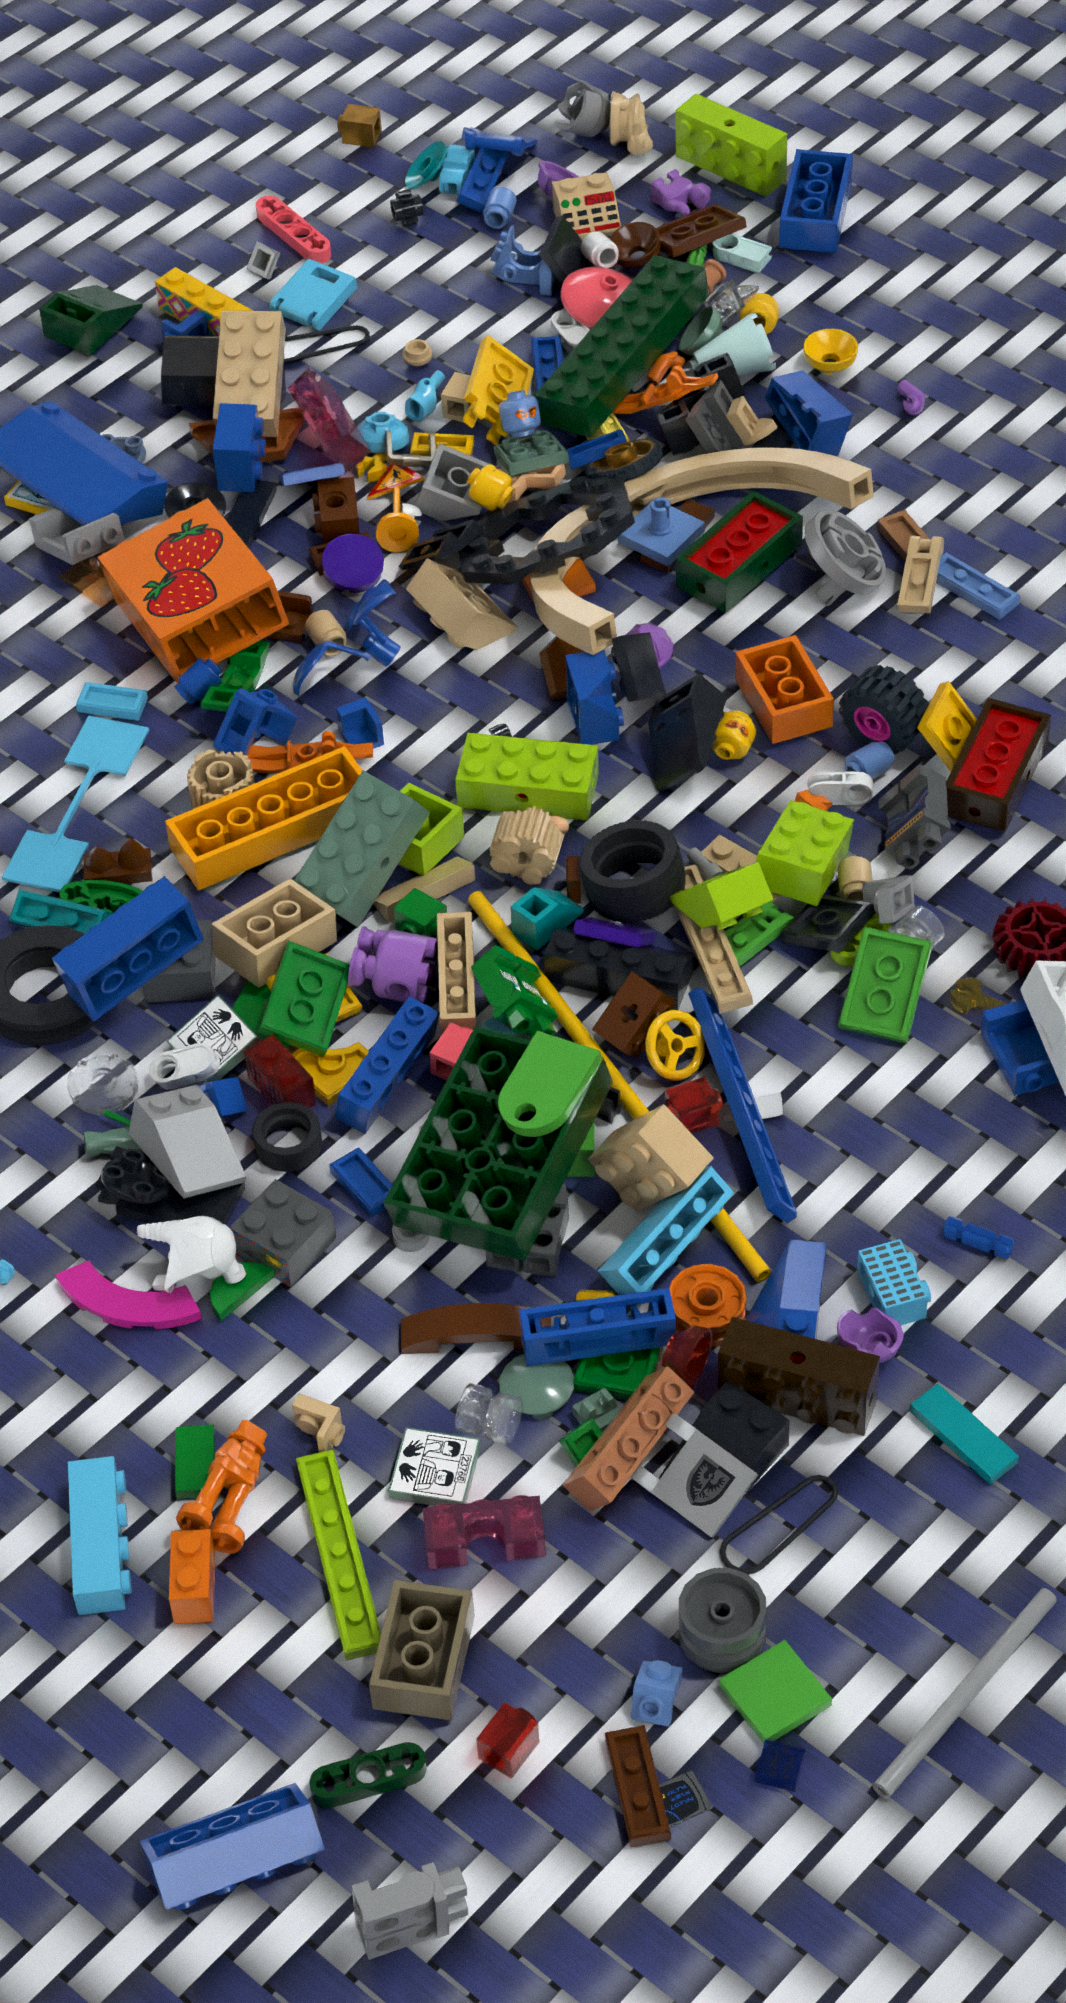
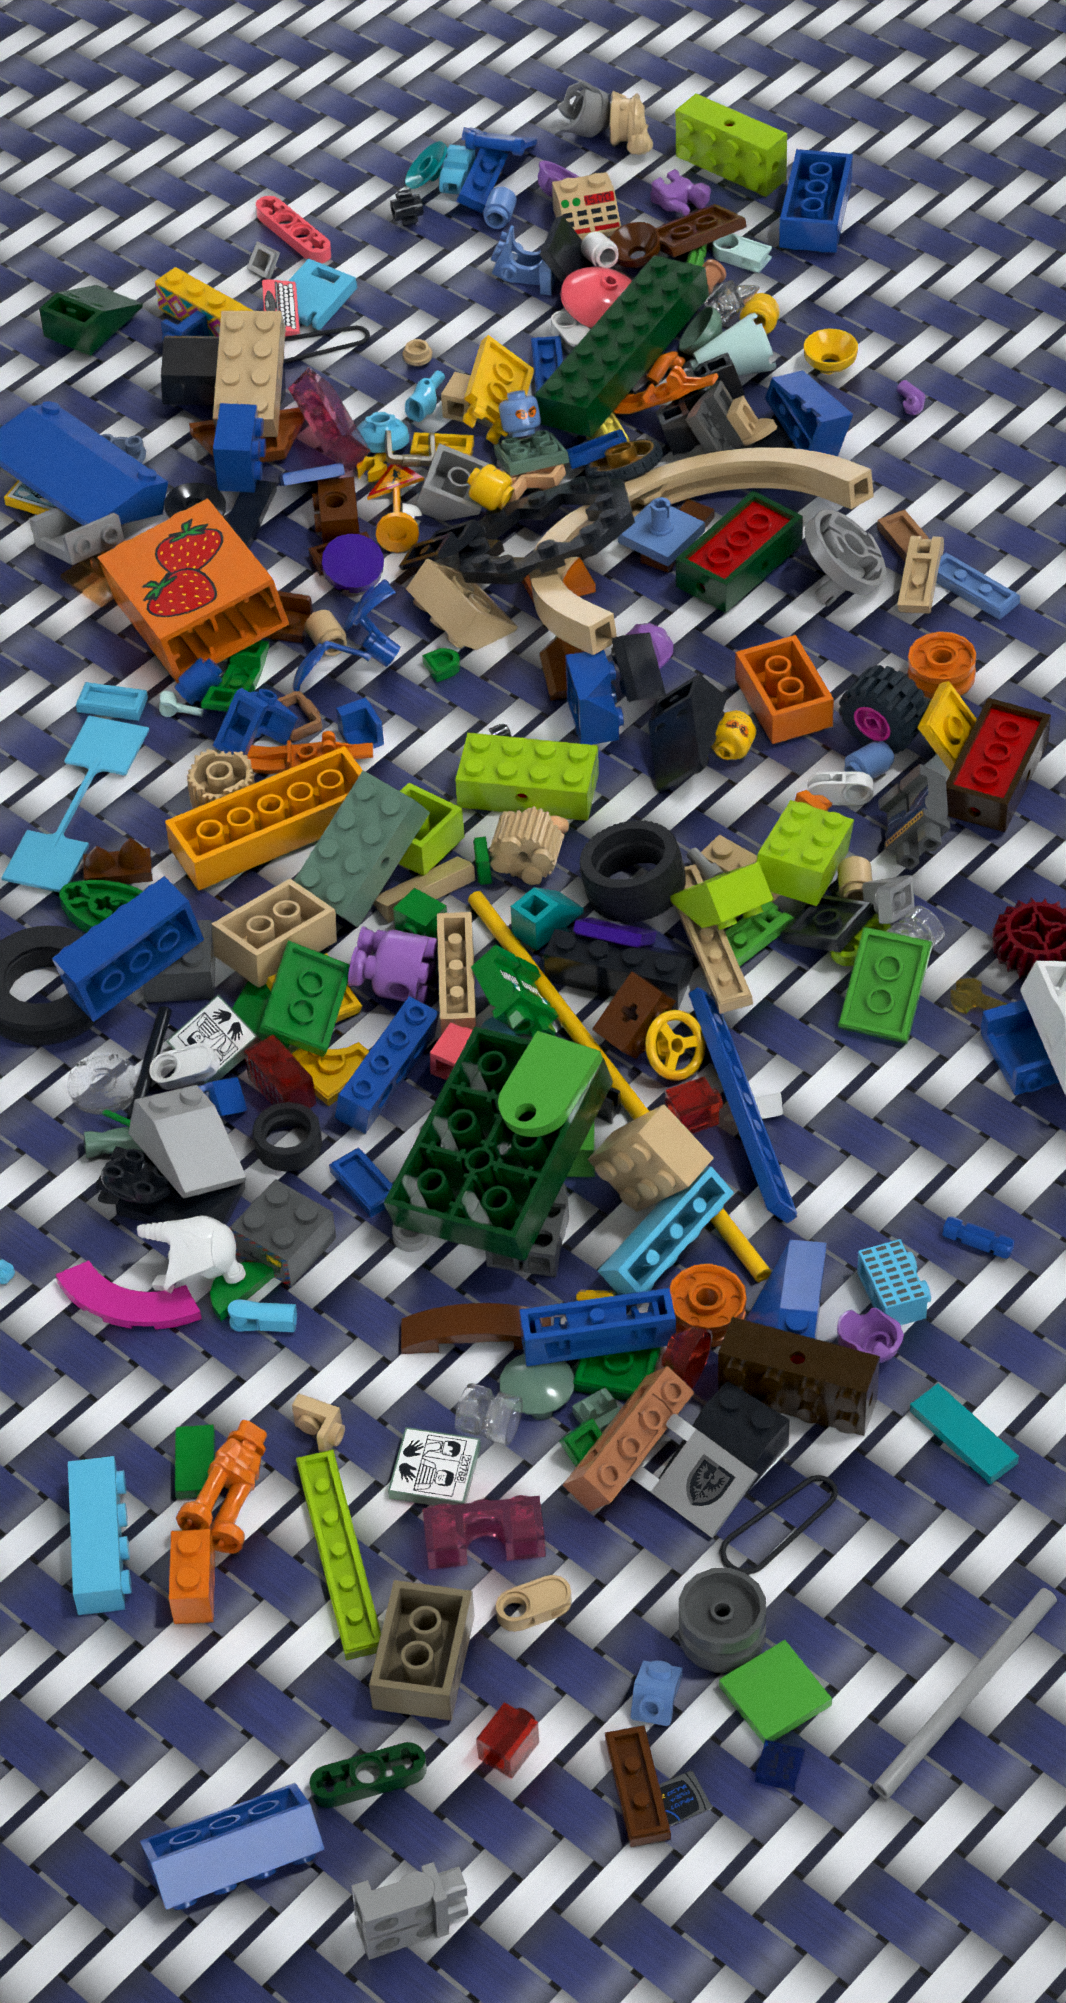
(42, 910): teal tile -> none
(153, 1049): none -> black bar
(168, 706): none -> light aqua hand
(262, 1316): none -> medium azure bar
(282, 297): none -> slope
(309, 710): none -> medium nougat piece
(360, 125): pearl gold brick -> none
(442, 663): none -> green tile
(482, 860): none -> green tile
(542, 1598): none -> tan piece
(573, 878): reddish brown tile -> none
(940, 659): none -> orange wheel

